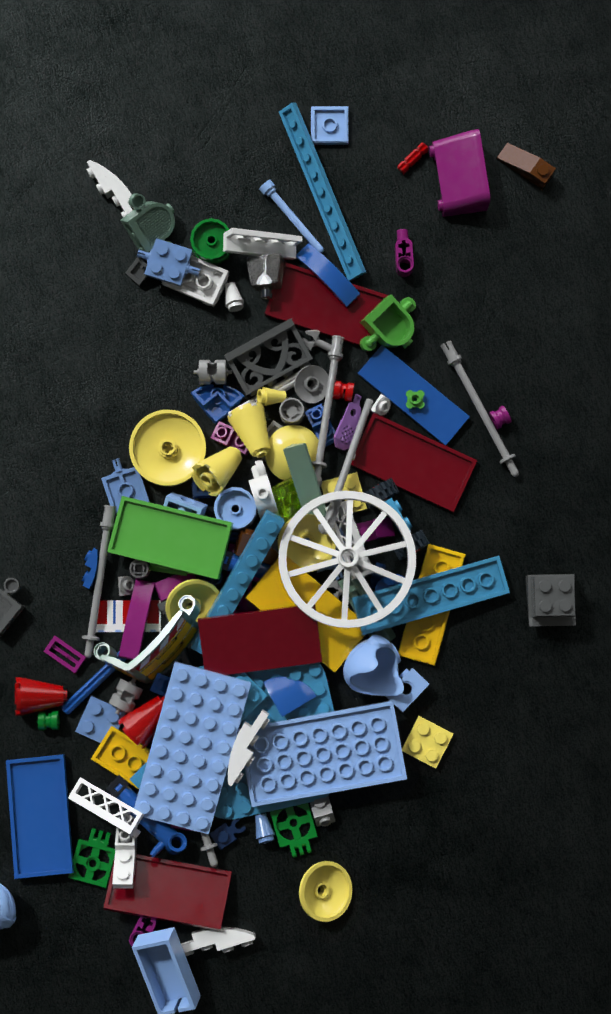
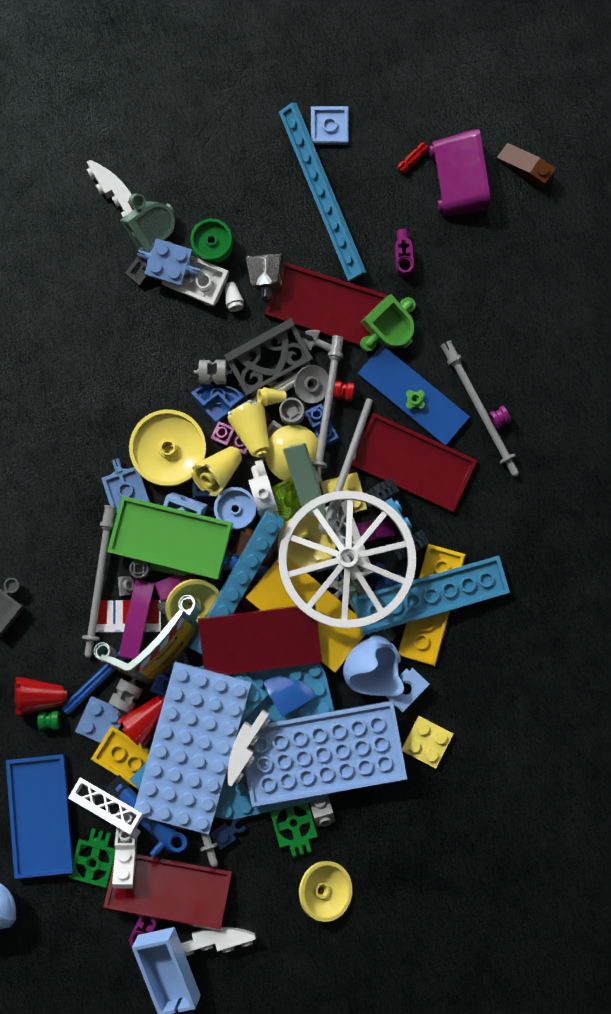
(78, 663): magenta tile -> none
(92, 562): blue slope -> none
(260, 243): white fence -> none
(264, 830): medium blue cone -> none
(268, 189): light blue piece -> none
(328, 274): blue slope -> none
(348, 424): medium lavender piece -> none
(381, 405): white plate -> none
(551, 600): dark grey piece -> none

